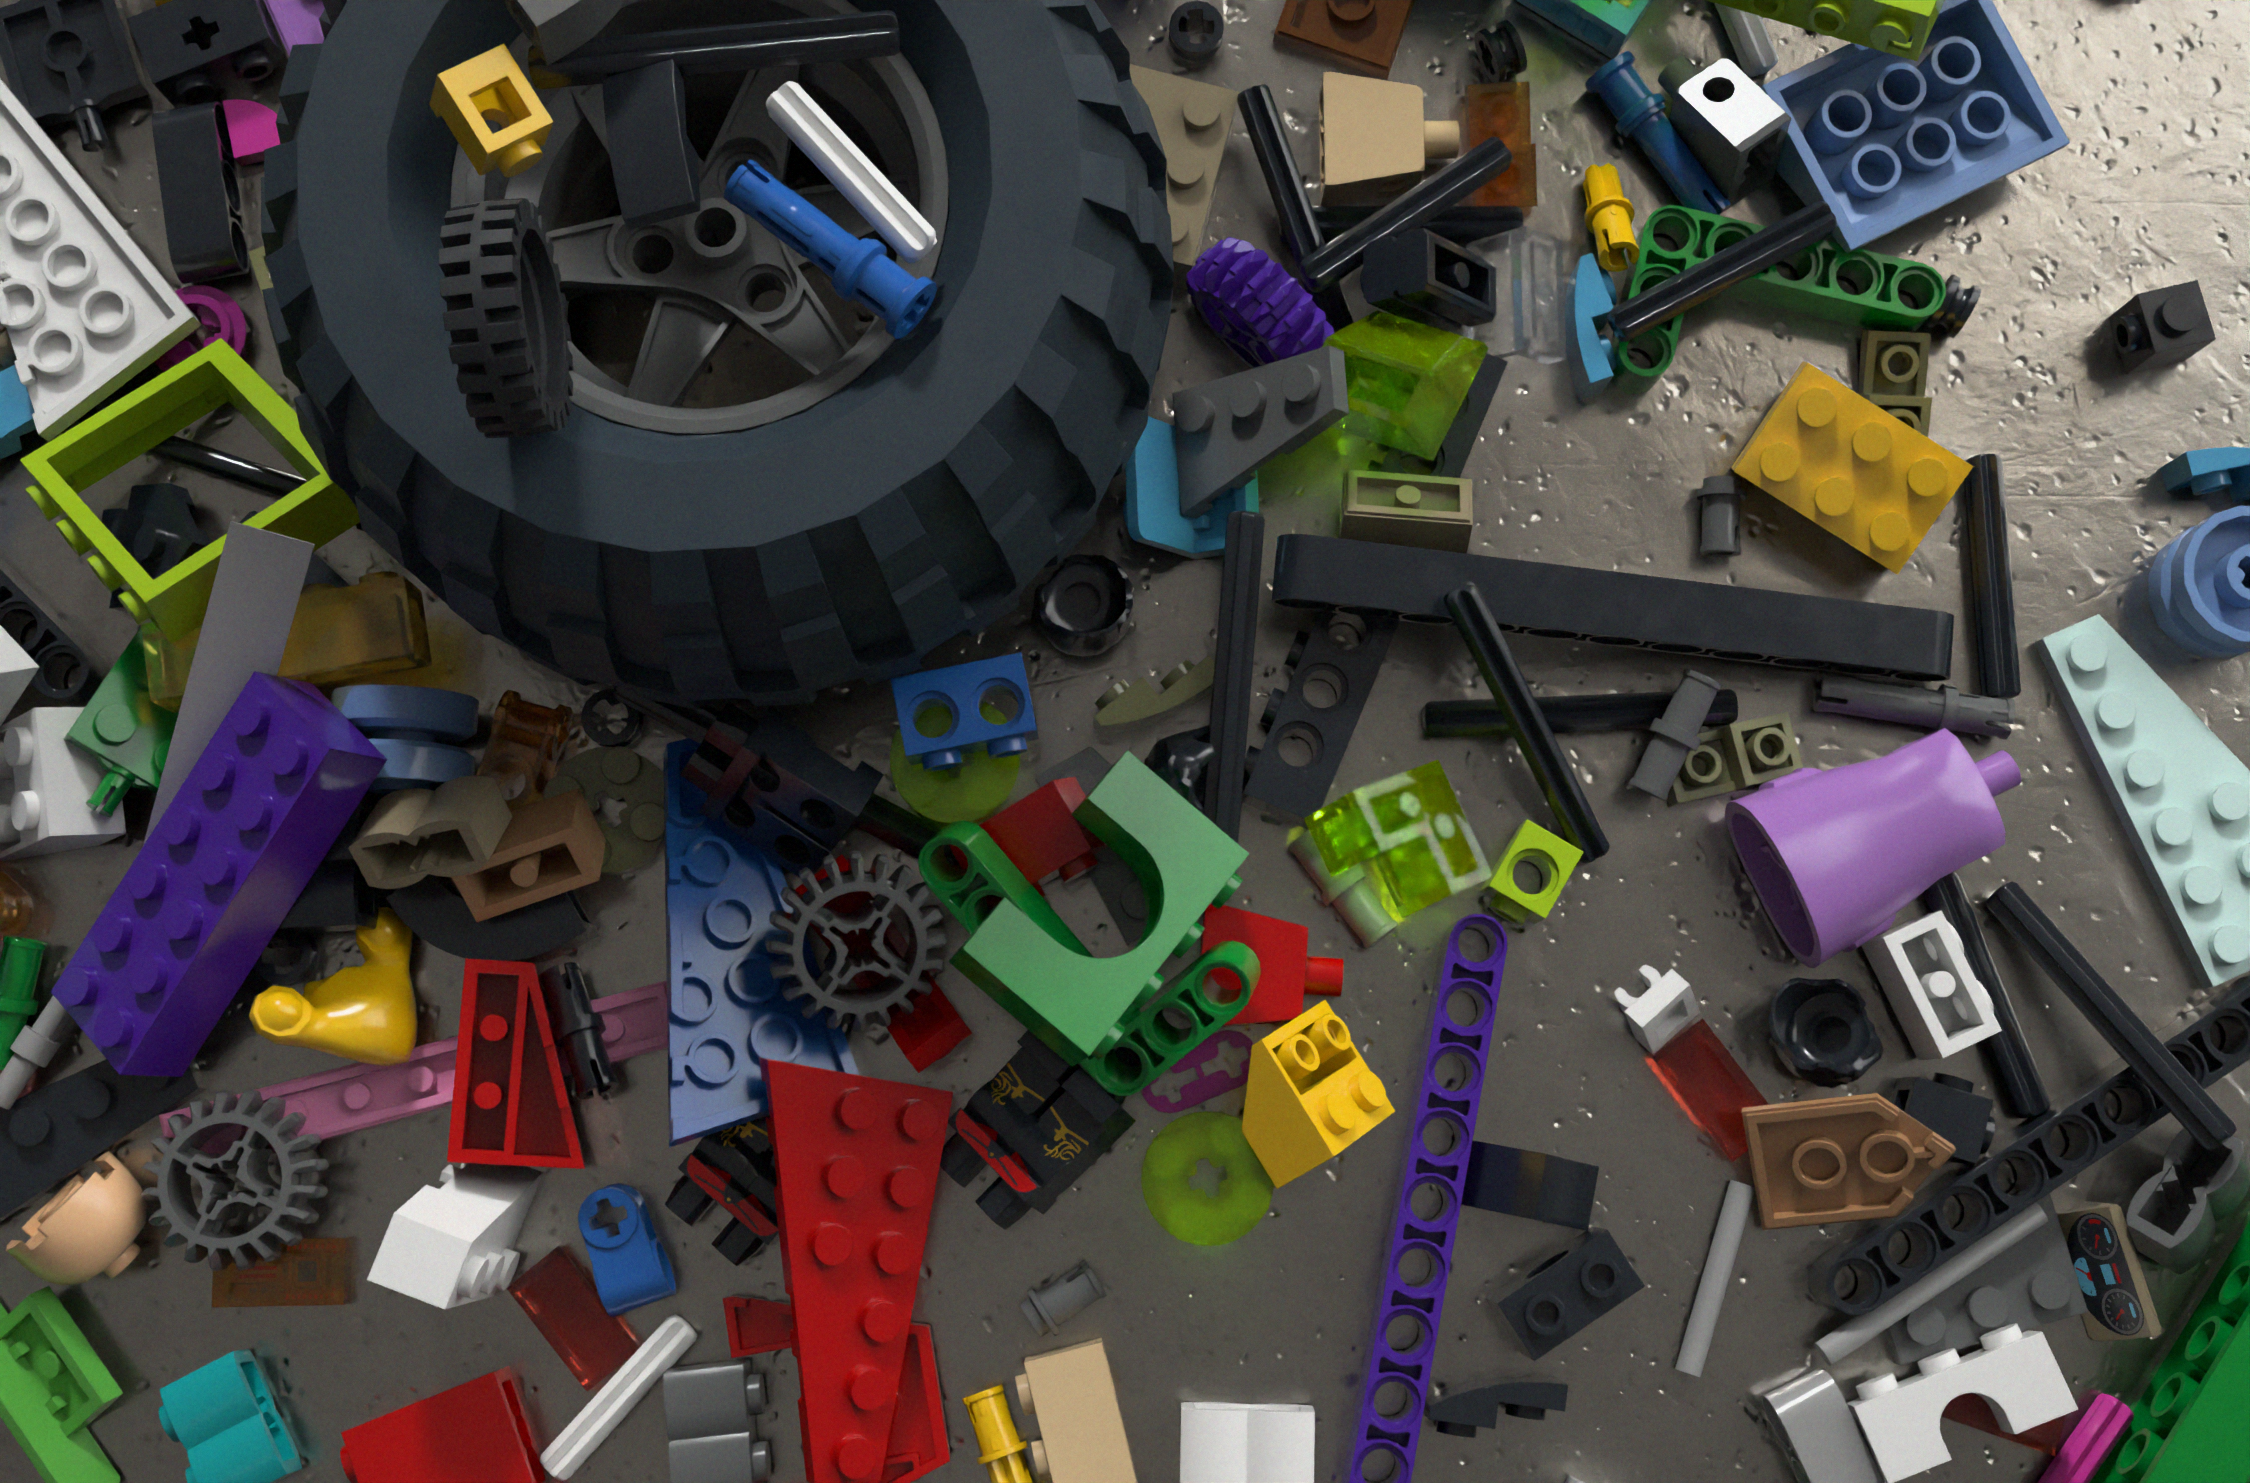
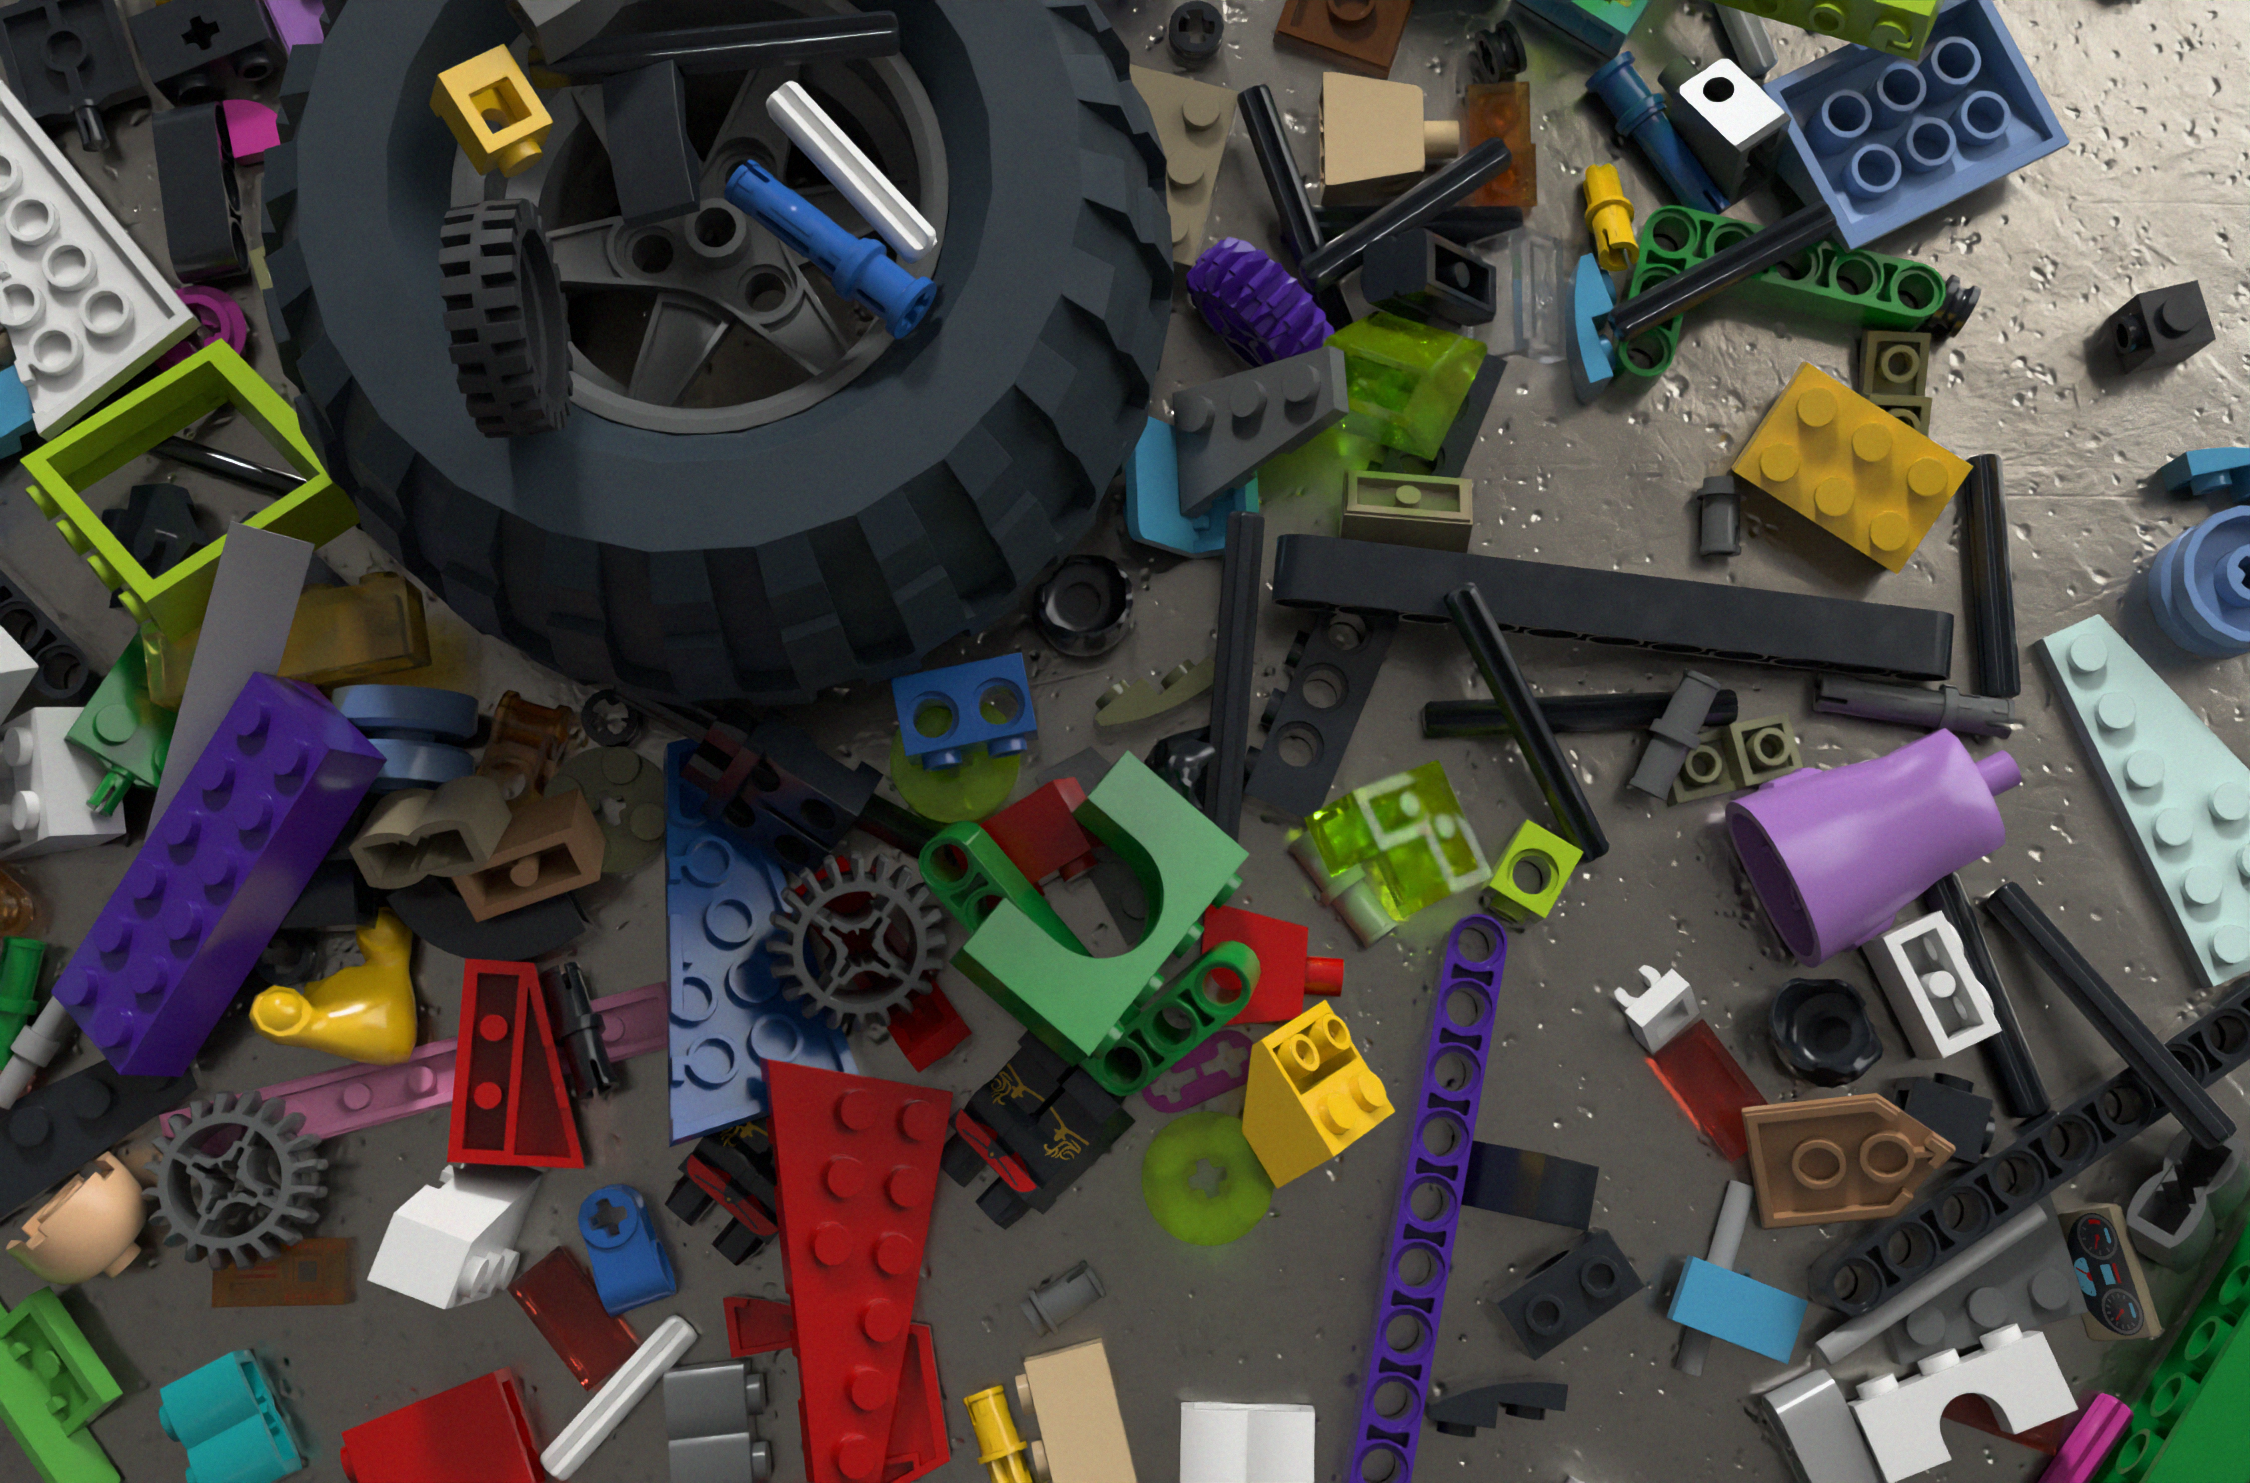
(1737, 1309): none -> dark azure slope

